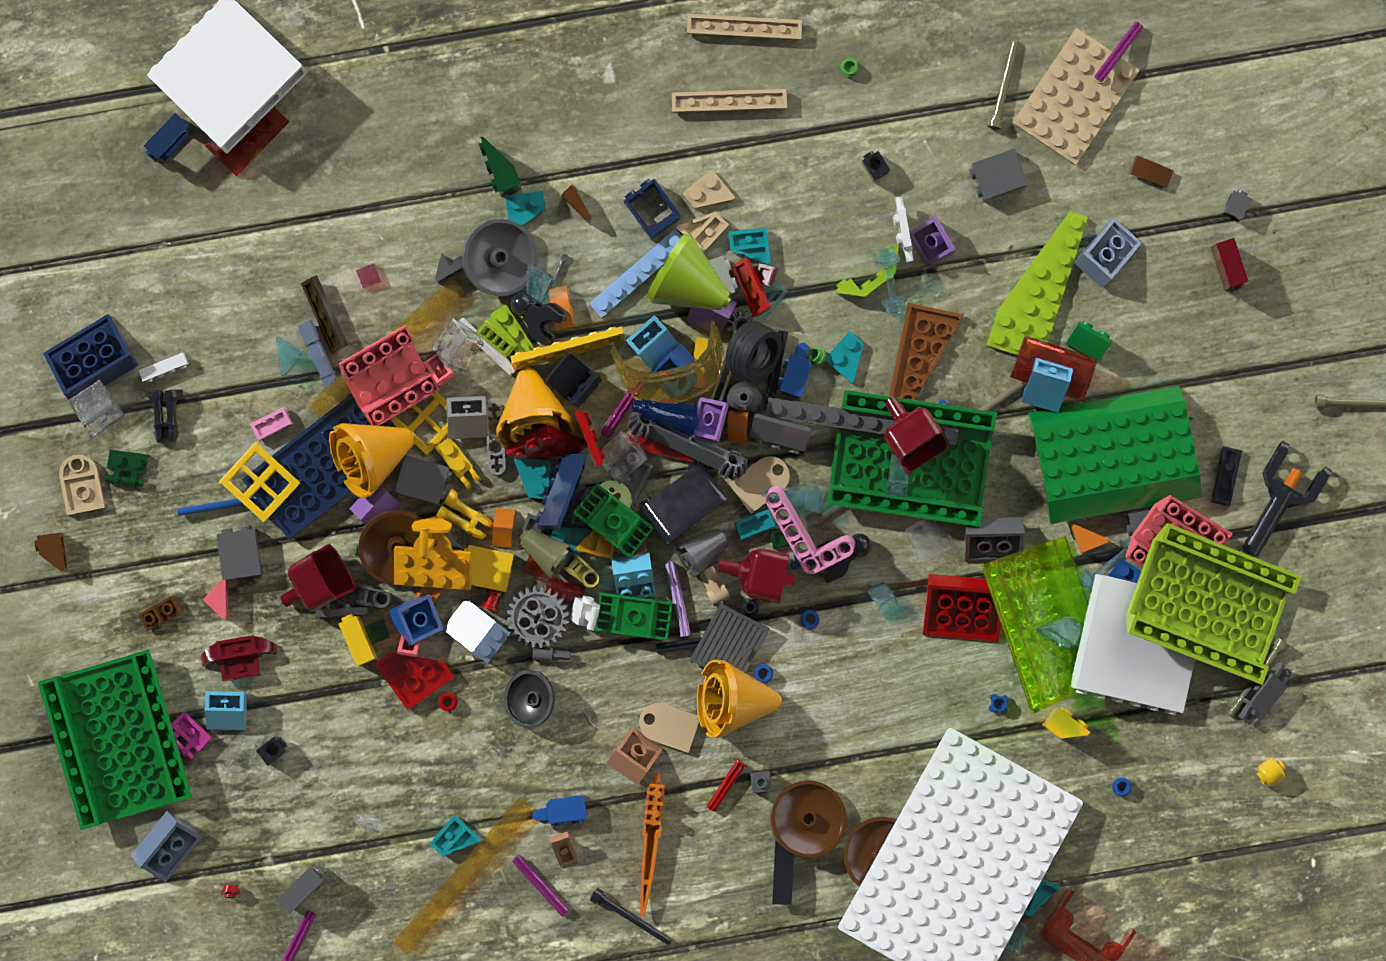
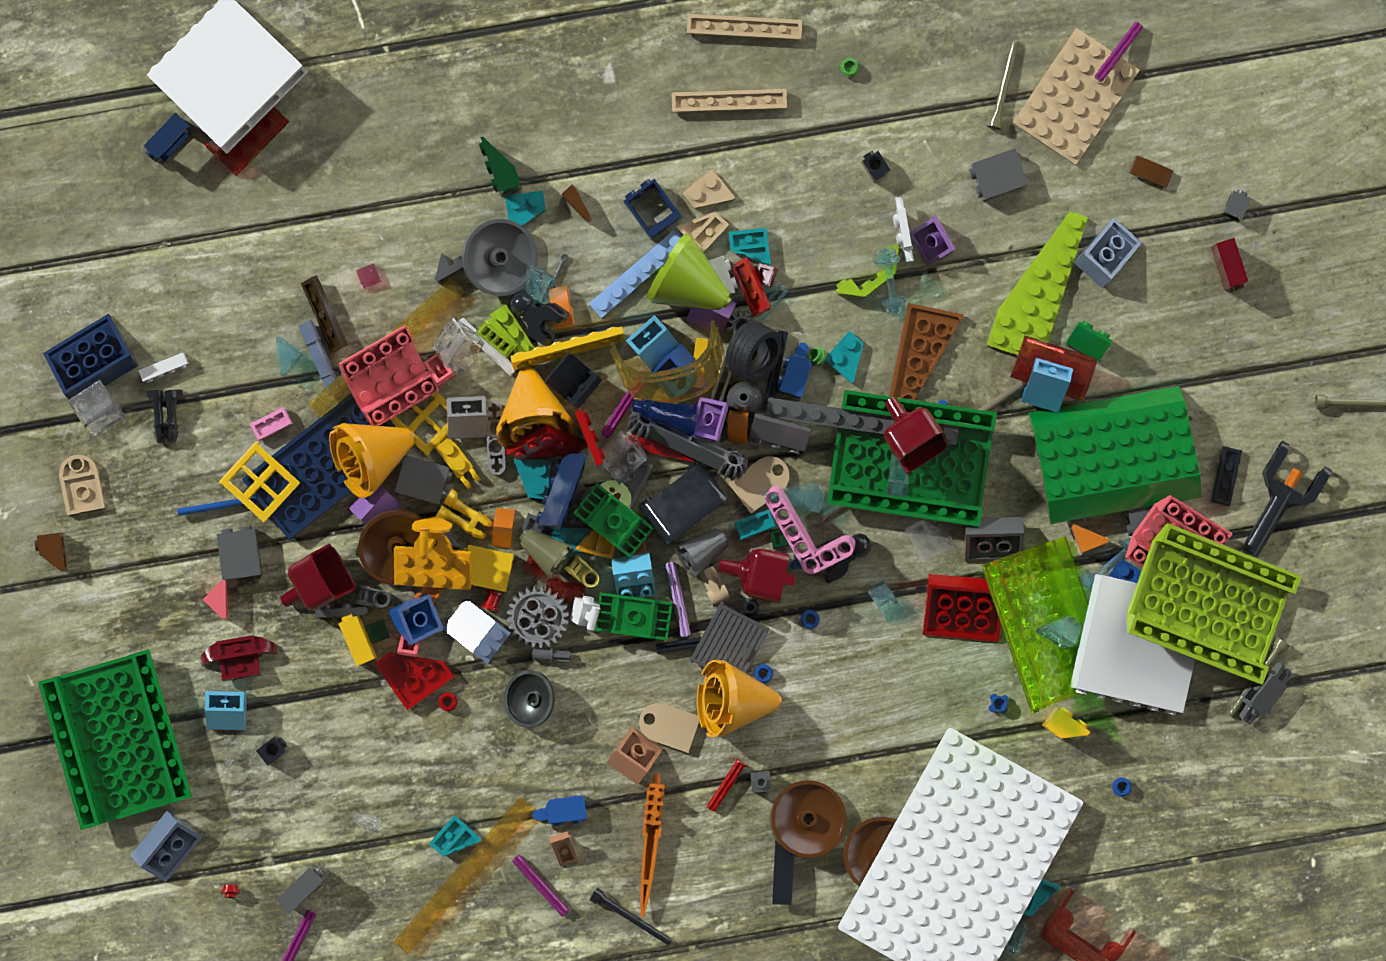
(126, 461): dark green plate -> none
(160, 613): reddish brown slope -> none
(191, 732): dark pink plate -> none
(1271, 772): yellow head -> none

